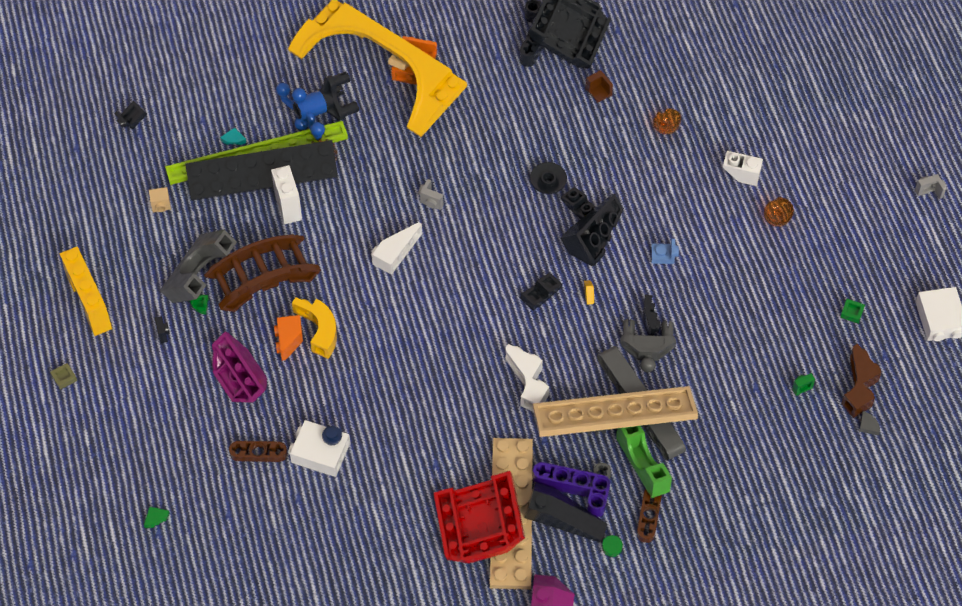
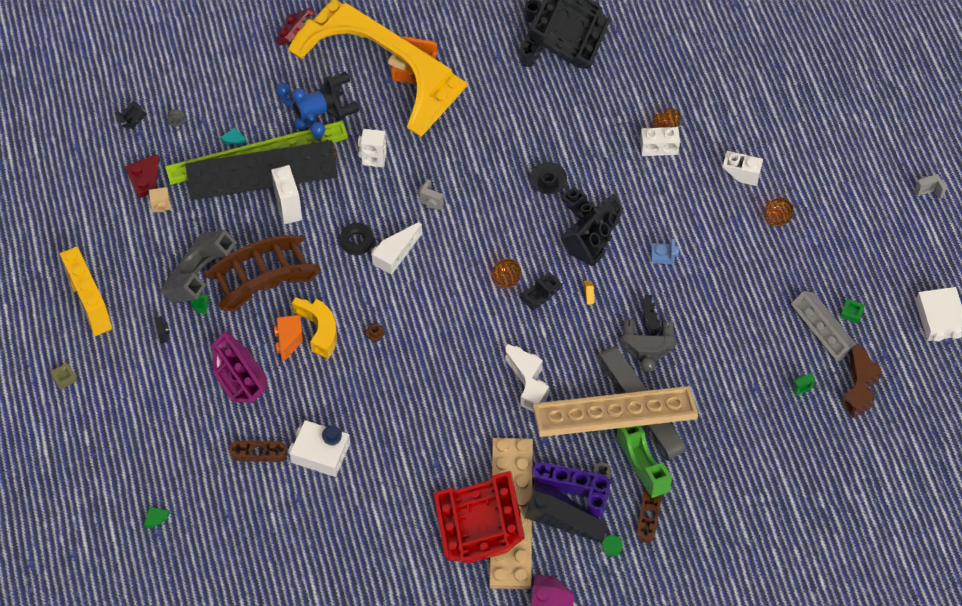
(144, 175): none -> dark red wing
(175, 118): none -> dark grey bush
(292, 26): none -> dark red wing
(356, 249): none -> black tyre
(372, 147): none -> white brick
(375, 336): none -> reddish brown plate
(506, 273): none -> clear orange hair
(599, 86): reddish brown panel -> none
(659, 141): none -> white brick
(823, 324): none -> light grey panel
(869, 424): dark grey tile -> none

